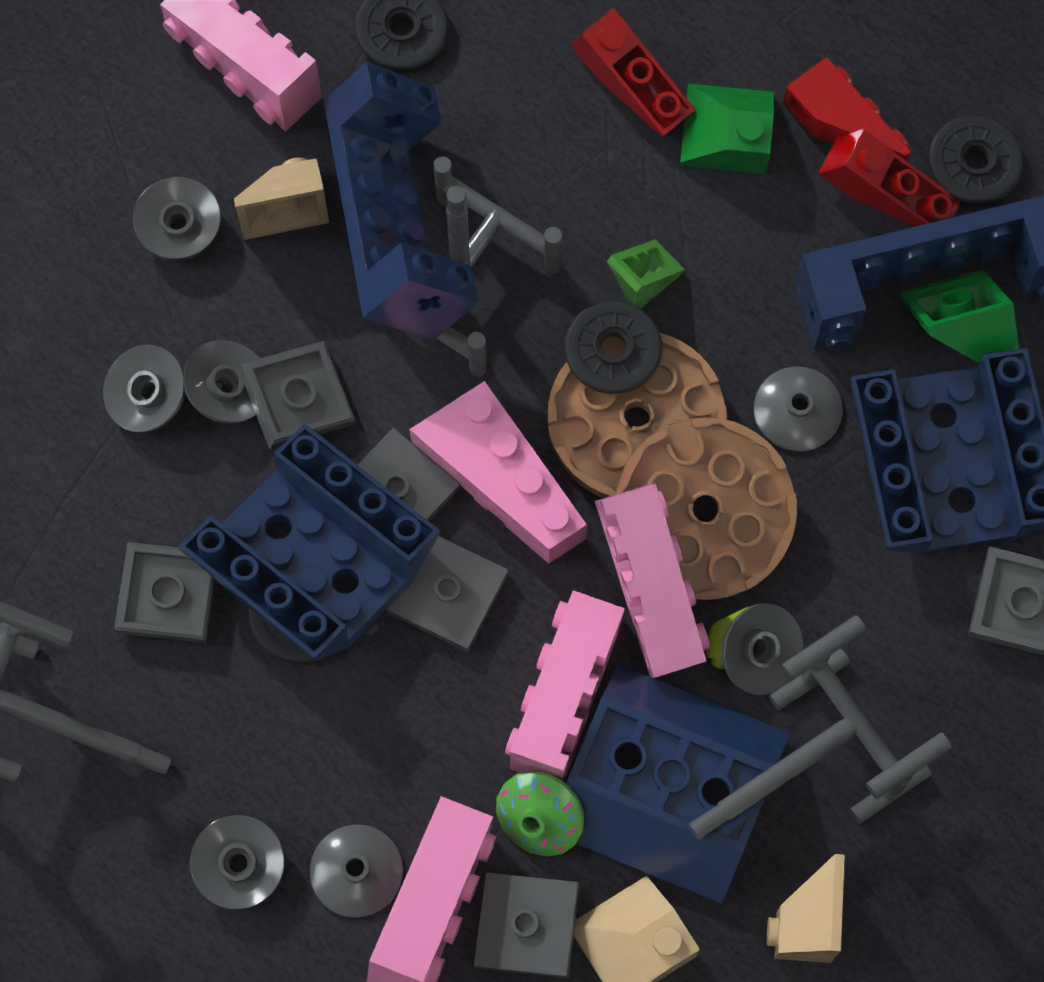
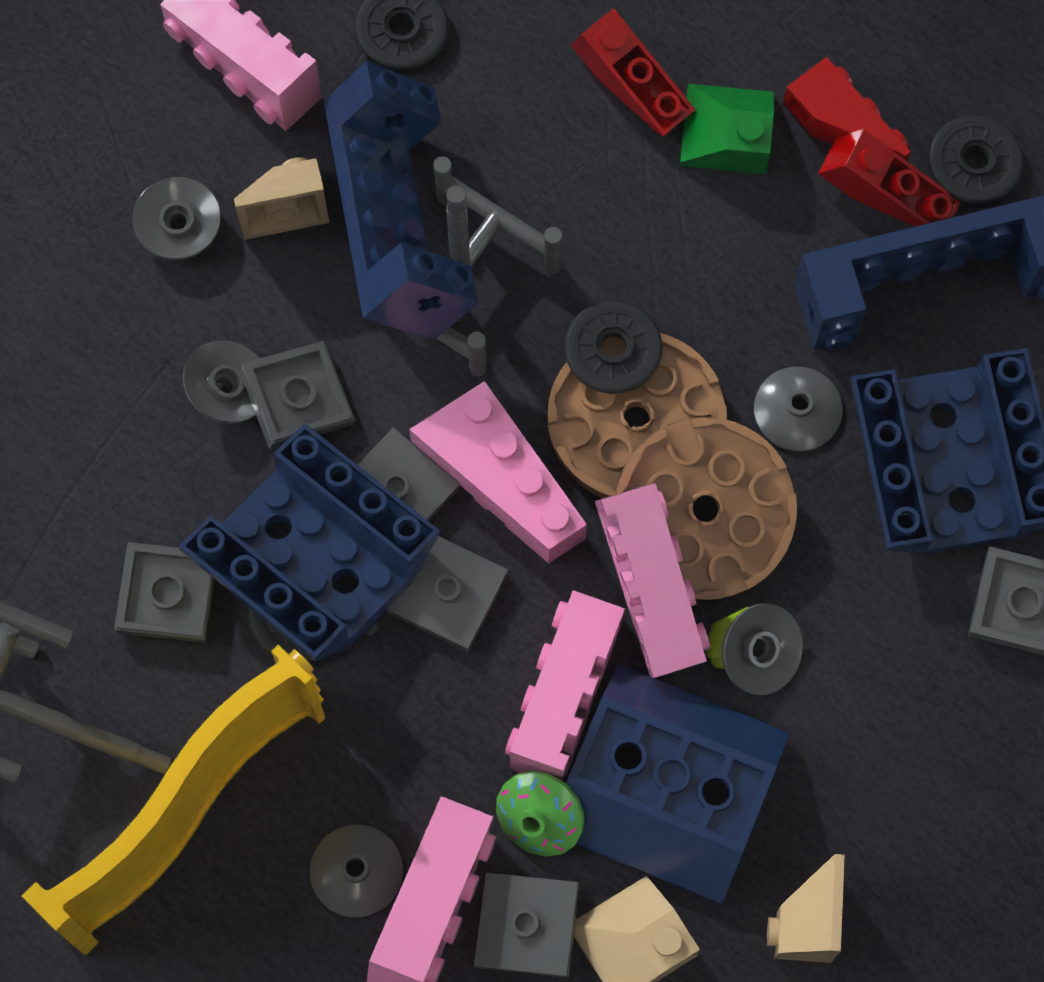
(129, 383): dark grey dish -> none
(181, 800): none -> yellow panel
(216, 849): dark grey dish -> none
(644, 271): bright green slope -> none
(806, 670): dark grey piece -> none
(965, 314): green slope -> none

